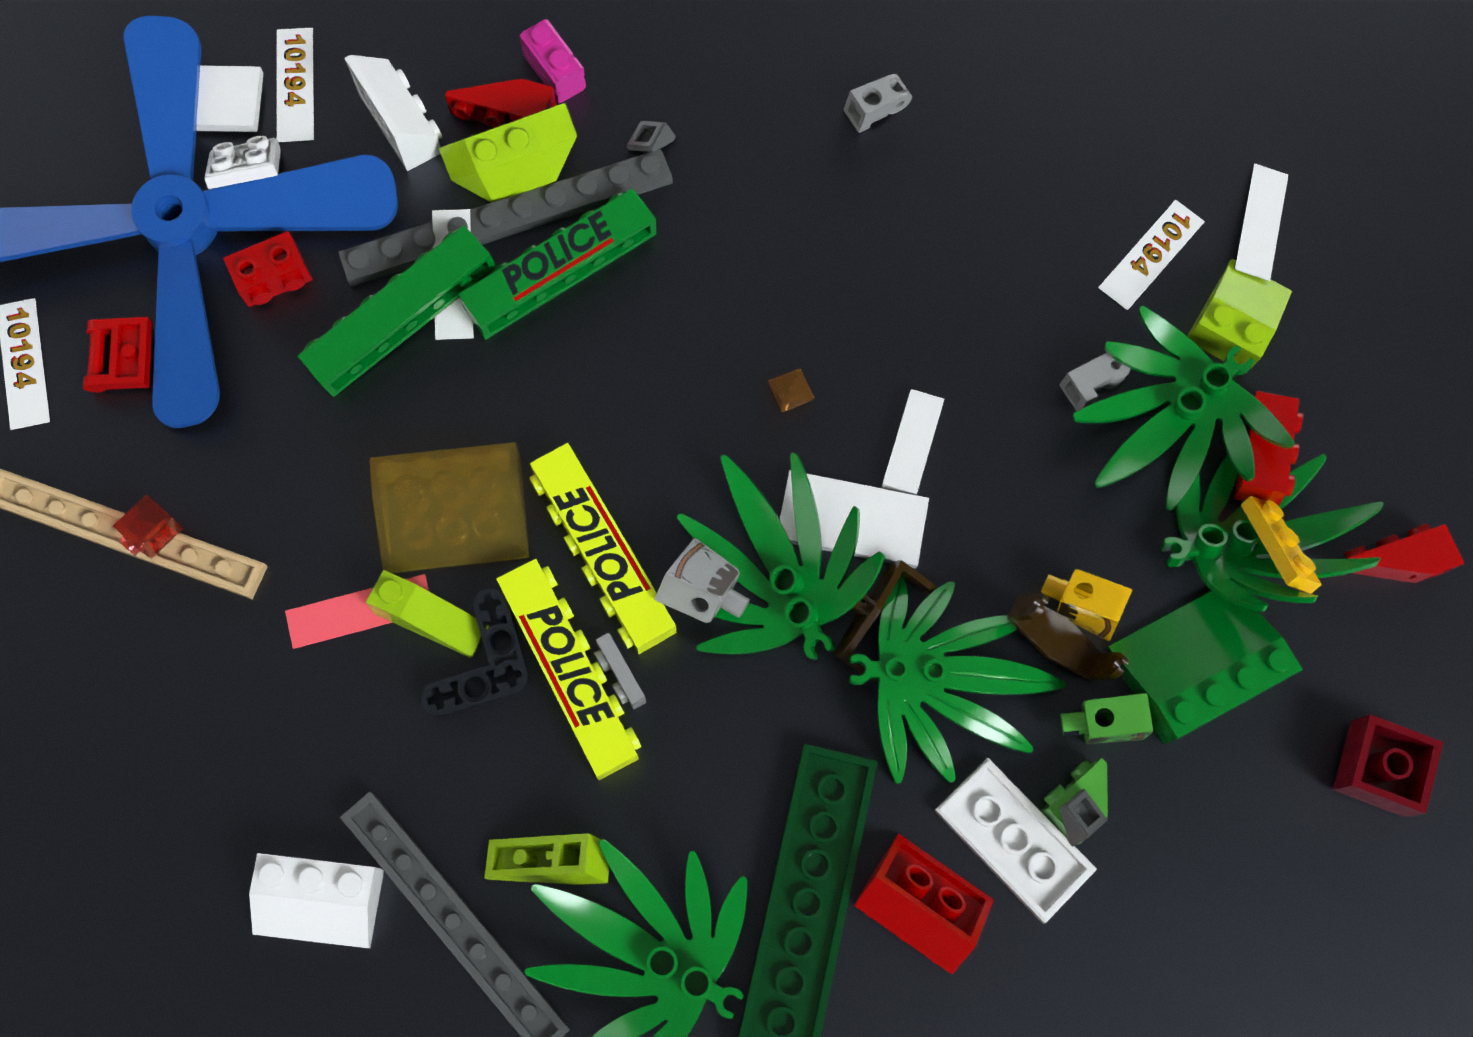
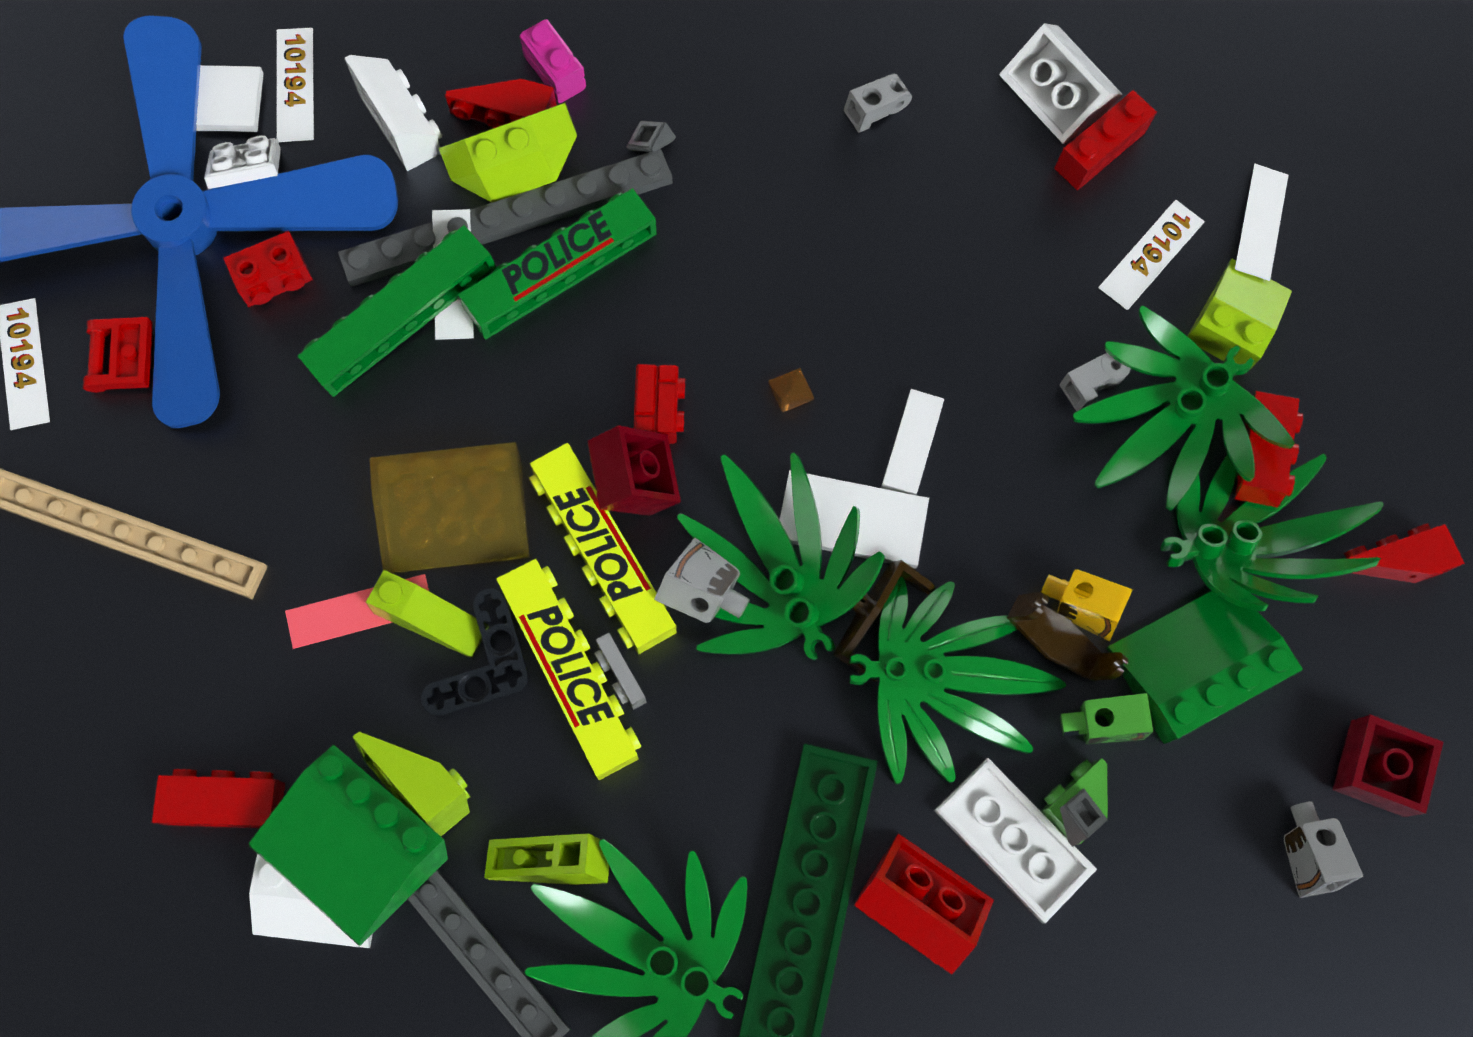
(147, 528): clear red brick -> none
(216, 799): none -> red brick
(348, 845): none -> green slope
(417, 782): none -> lime slope
(633, 471): none -> dark red brick
(657, 400): none -> red brick
(1060, 83): none -> white slope
(1105, 140): none -> red brick
(1281, 544): yellow plate -> none
(1319, 853): none -> light grey torso

